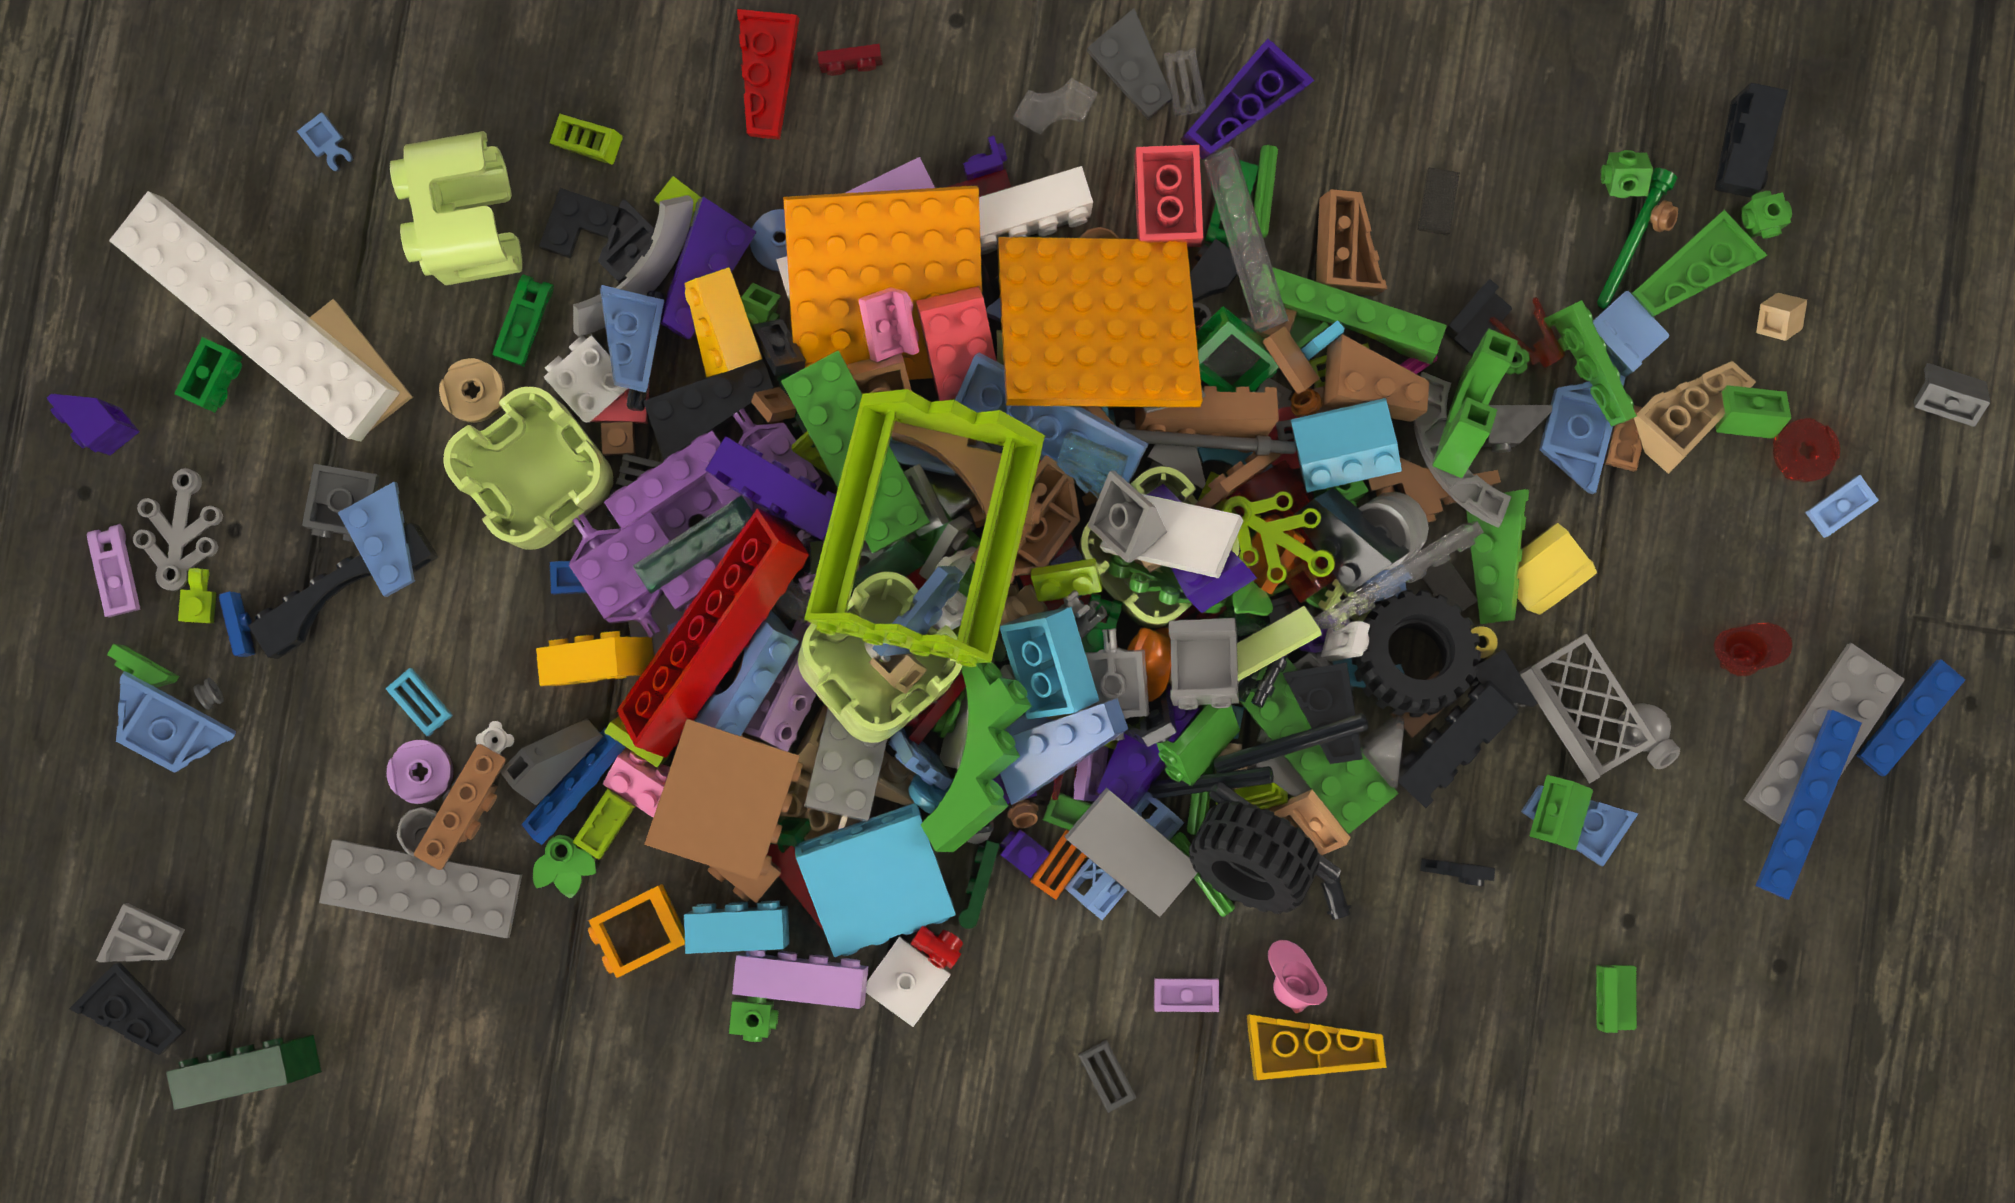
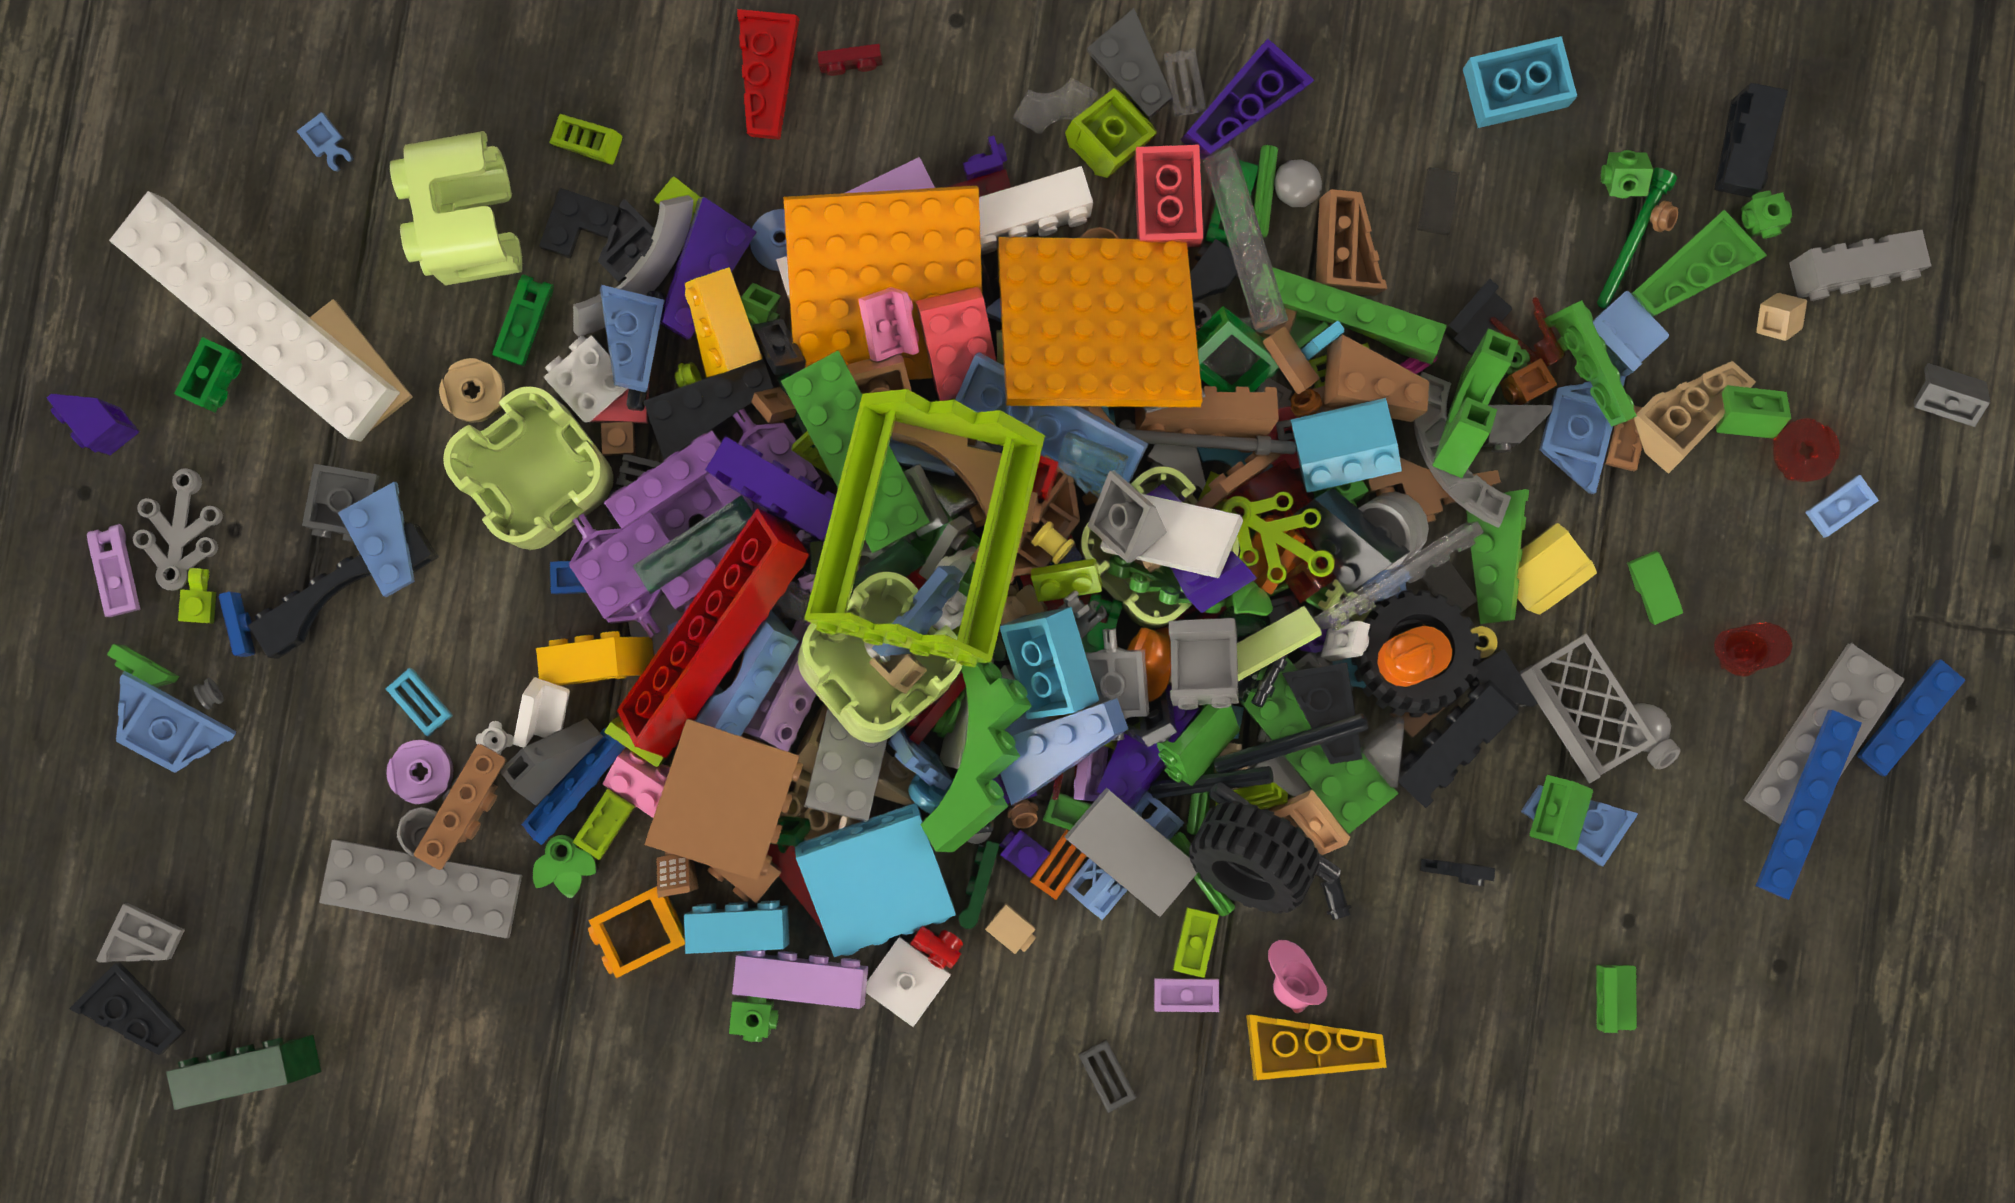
(540, 711): none -> white panel
(675, 875): none -> medium nougat slope
(687, 374): none -> lime plate
(1011, 929): none -> tan brick
(1045, 477): none -> red panel
(1052, 542): none -> light yellow bush
(1109, 133): none -> lime slope
(1195, 942): none -> lime plate
(1297, 183): none -> light grey hair
(1414, 656): none -> orange piece
(1519, 82): none -> medium azure brick
(1527, 383): none -> dark orange bracket
(1655, 587): none -> bright green slope
(1864, 262): none -> light grey wedge

